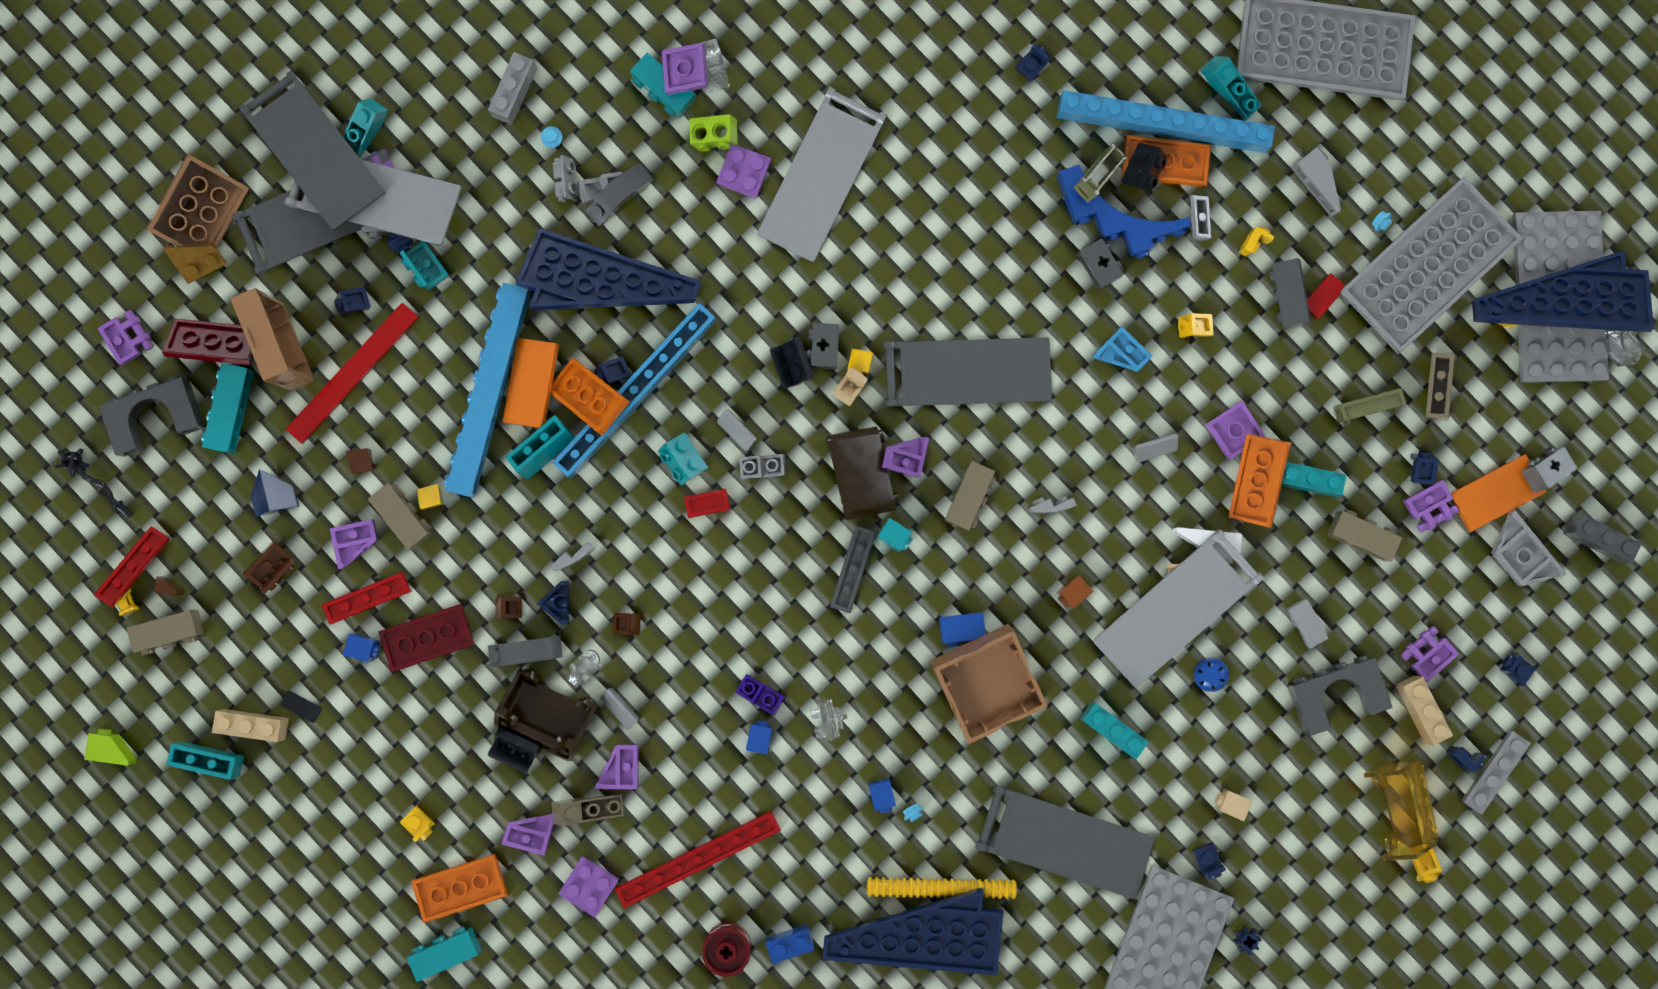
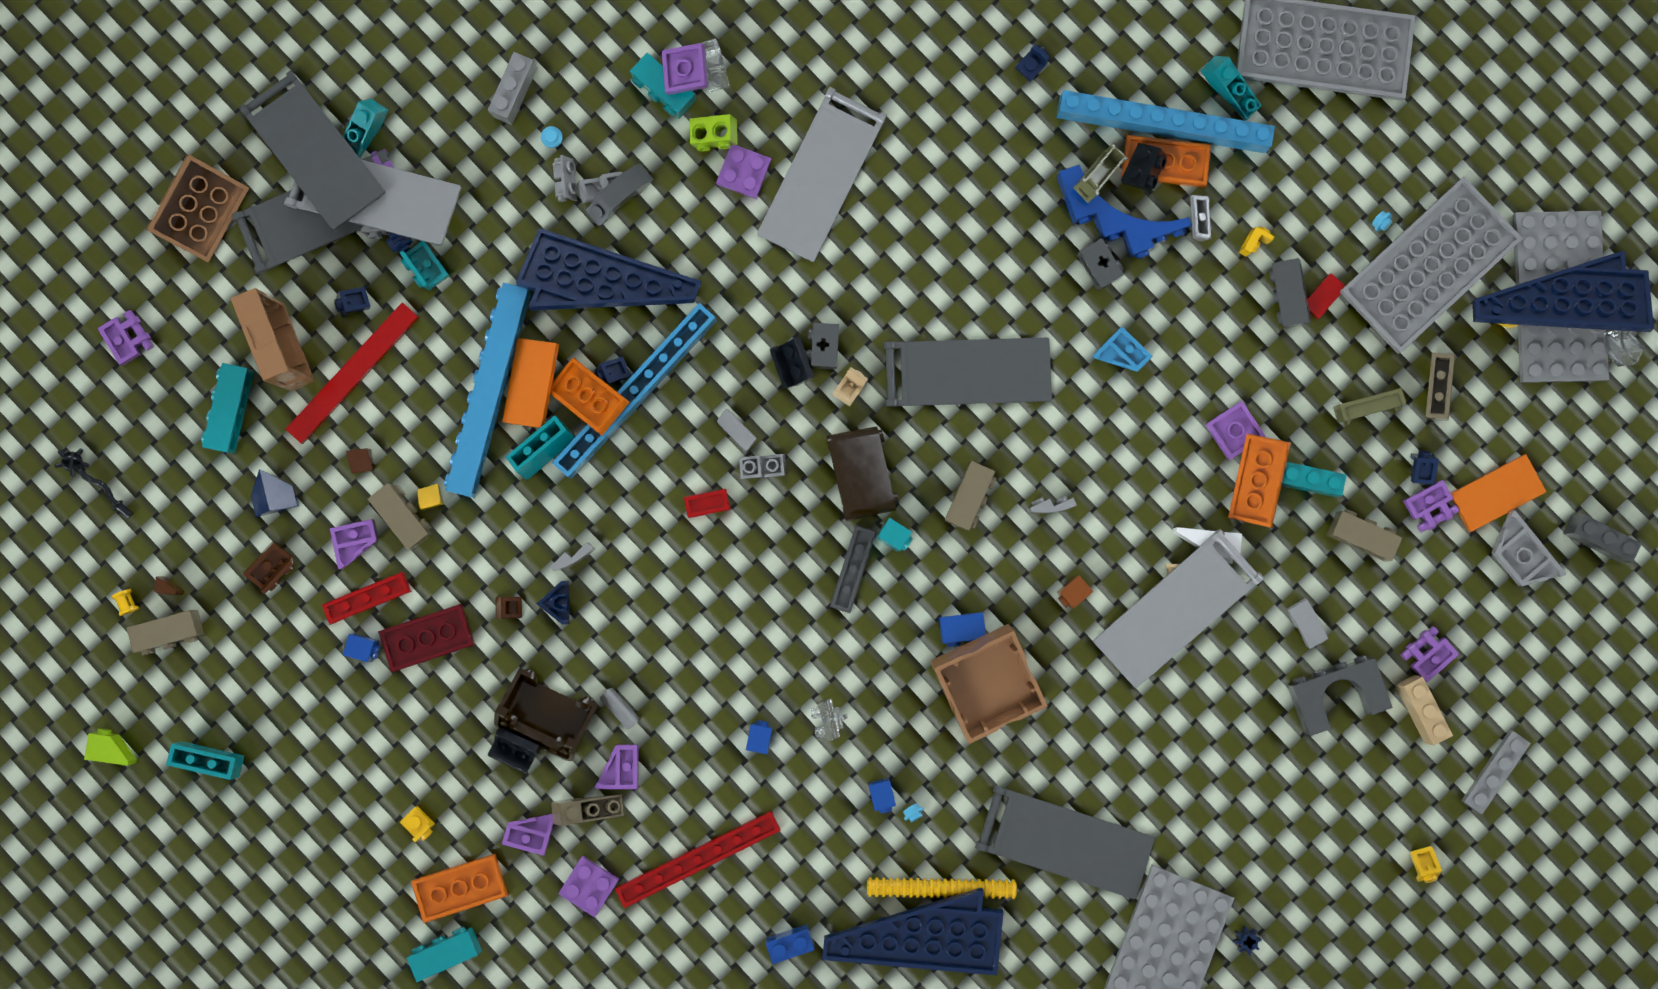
(122, 414): dark grey arch -> none
(131, 567): red tile -> none
(195, 260): pearl gold wing -> none
(208, 342): dark red tile -> none
(250, 725): tan brick -> none
(301, 706): black sticker -> none
(525, 651): dark grey arch -> none
(584, 667): clear hips -> none
(626, 624): reddish brown slope -> none
(682, 459): teal bracket -> none
(727, 962): dark red wheel -> none
(760, 694): dark purple slope -> none
(860, 360): yellow slope -> none
(906, 457): medium lavender wing -> none
(1114, 730): teal brick -> none
(1156, 448): light grey slope -> none
(1195, 325): yellow bracket -> none
(1208, 861): dark blue bracket -> none
(1211, 674): blue helmet -> none
(1232, 804): tan brick -> none
(1318, 177): light grey slope -> none
(1408, 808): clear yellow windscreen -> none
(1462, 758): dark blue bracket -> none
(1517, 668): dark blue bracket -> none
(1548, 469): brick -> none

